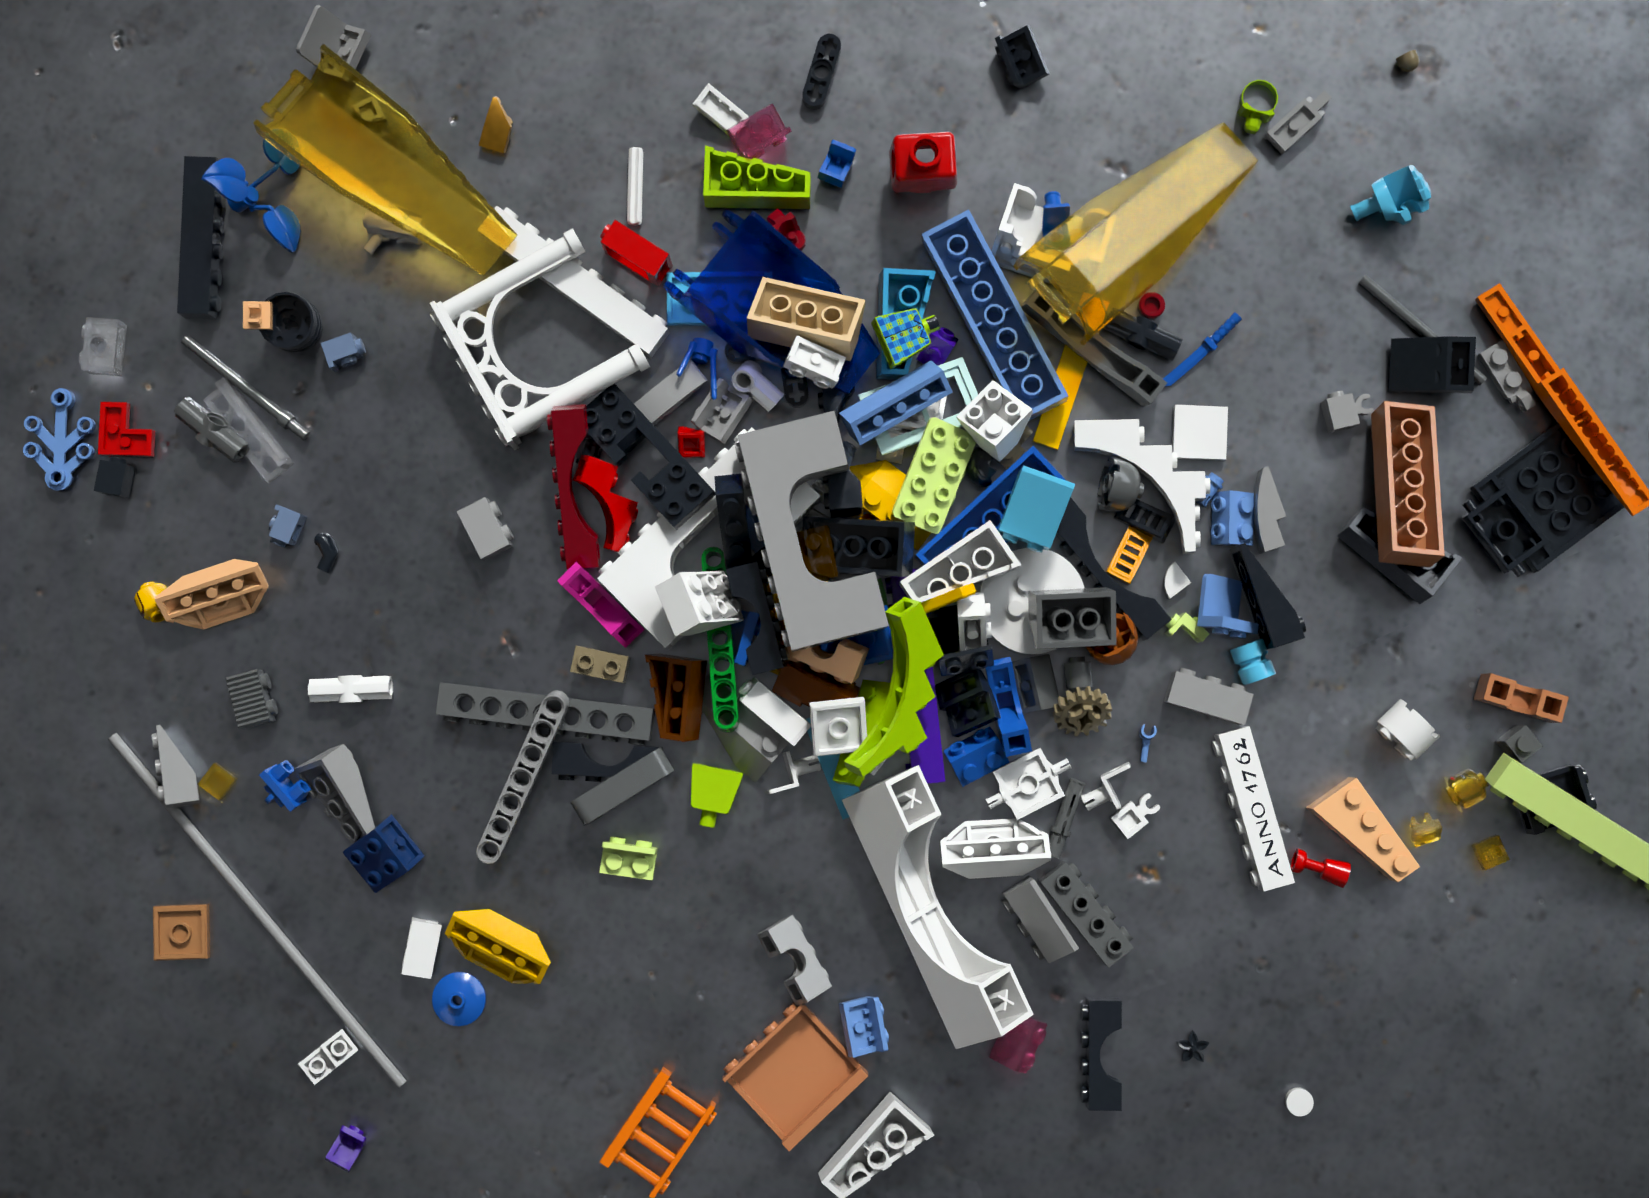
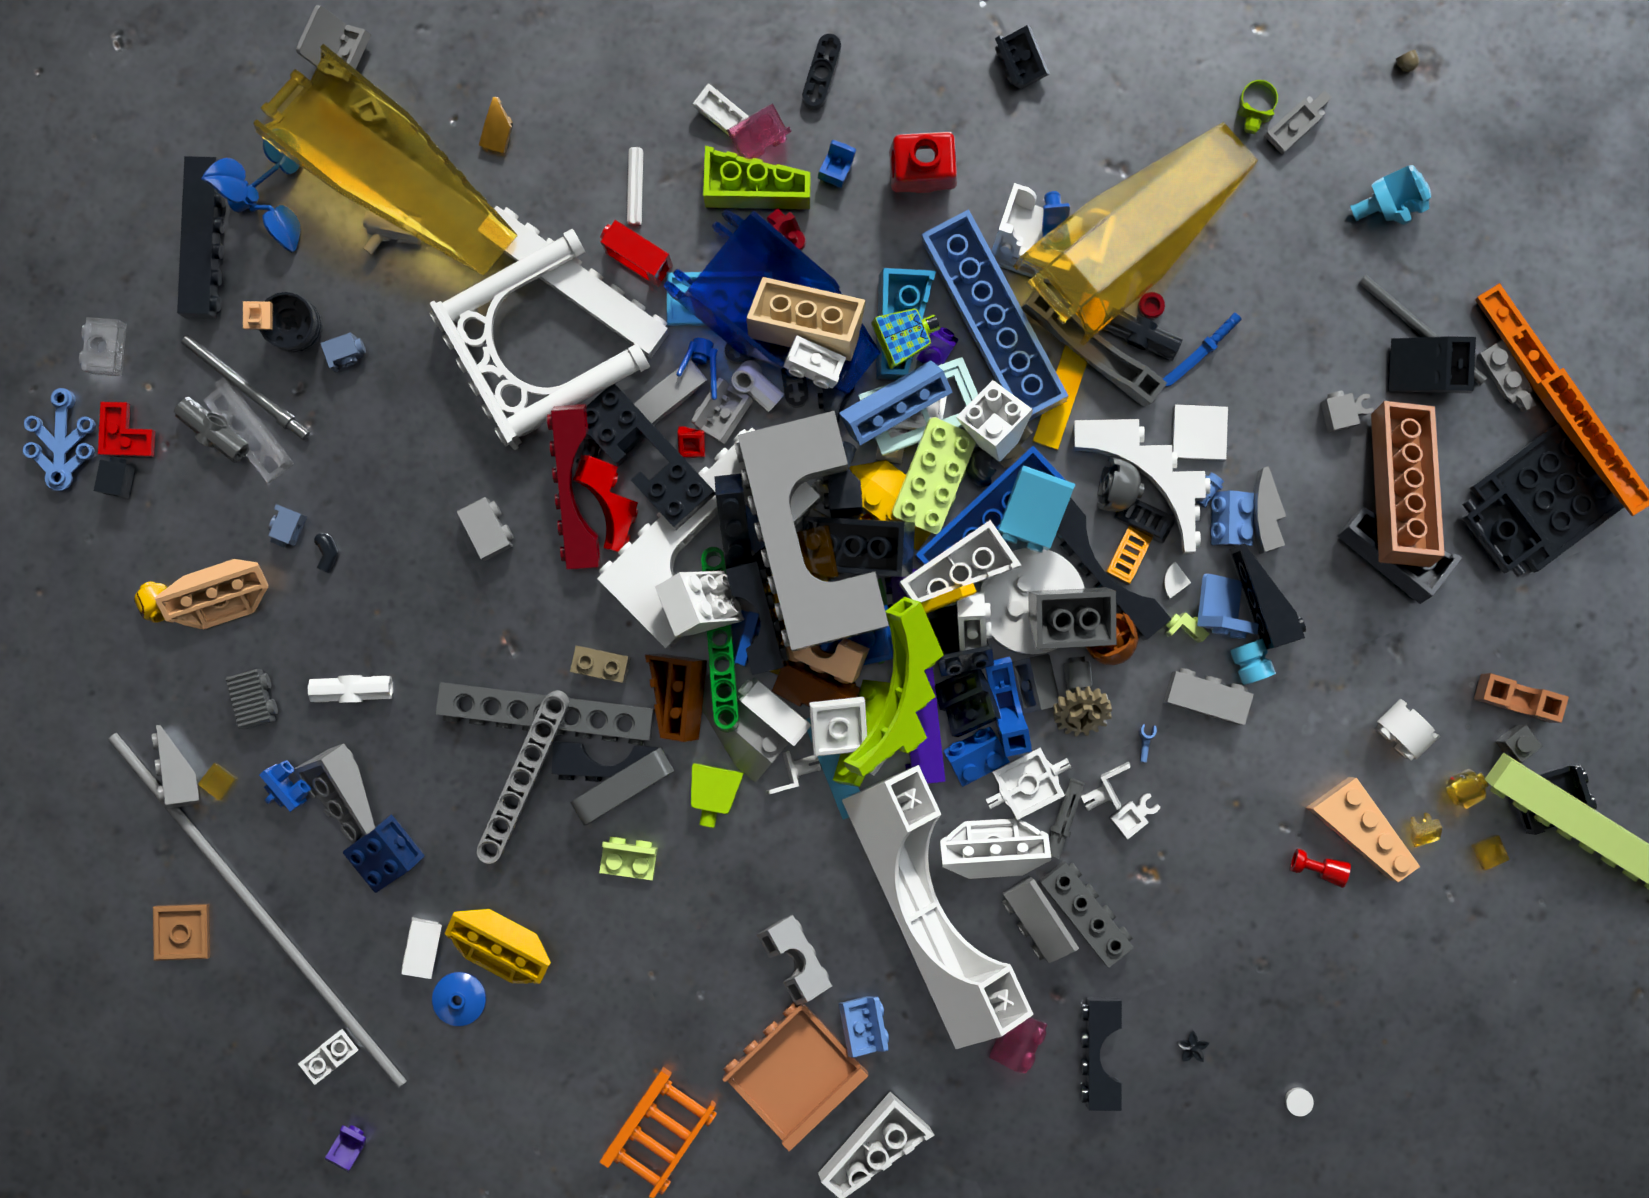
(600, 604): dark pink arch -> none
(1253, 808): white brick -> none

